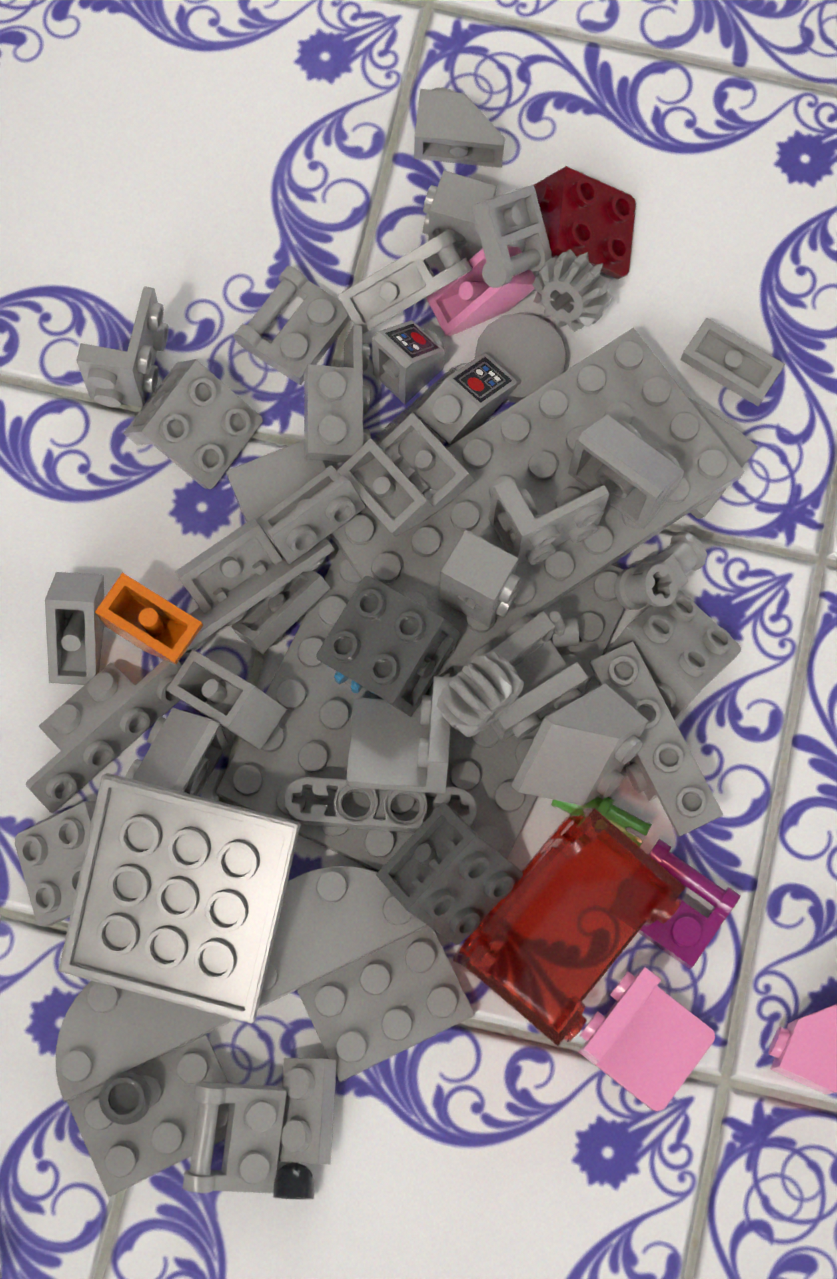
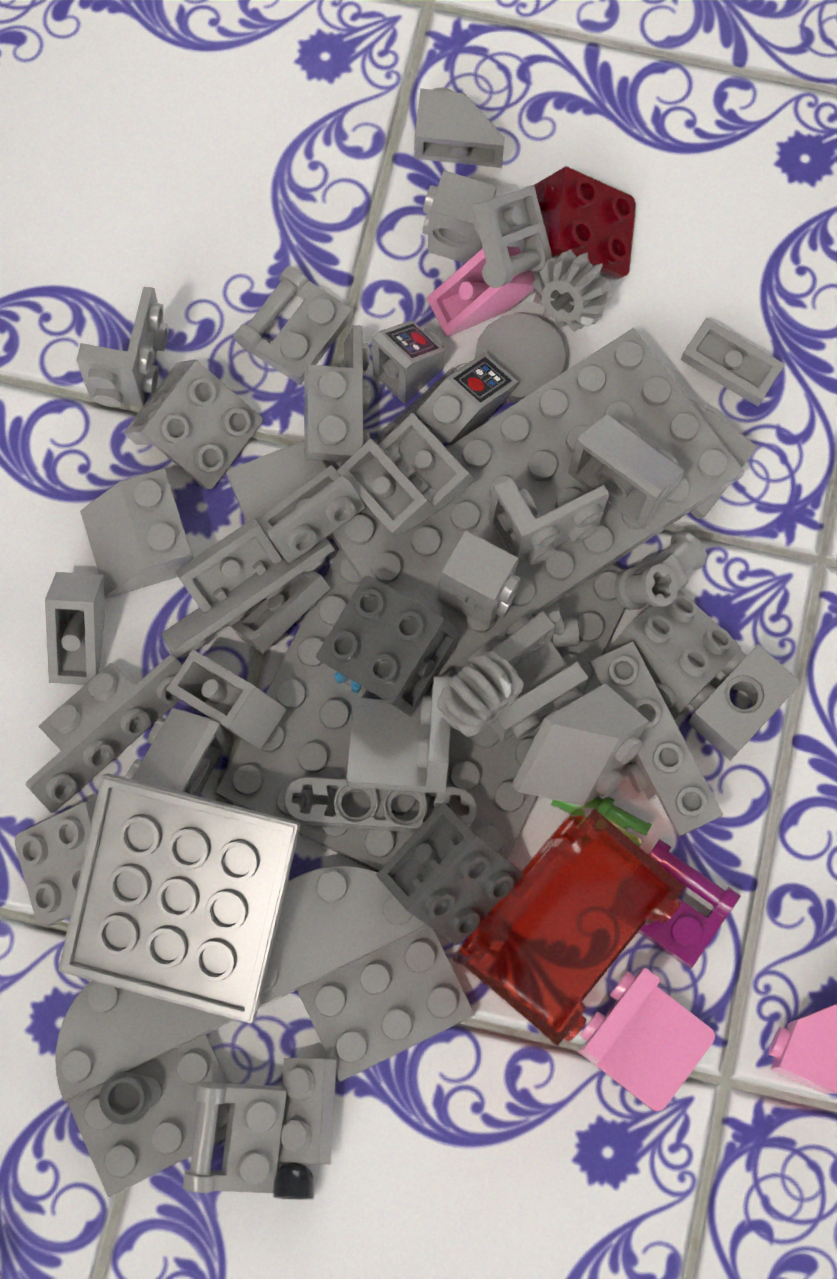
(136, 533): none -> light grey slope
(147, 620): orange slope -> none
(403, 283): light grey plate -> none
(762, 680): none -> light grey brick

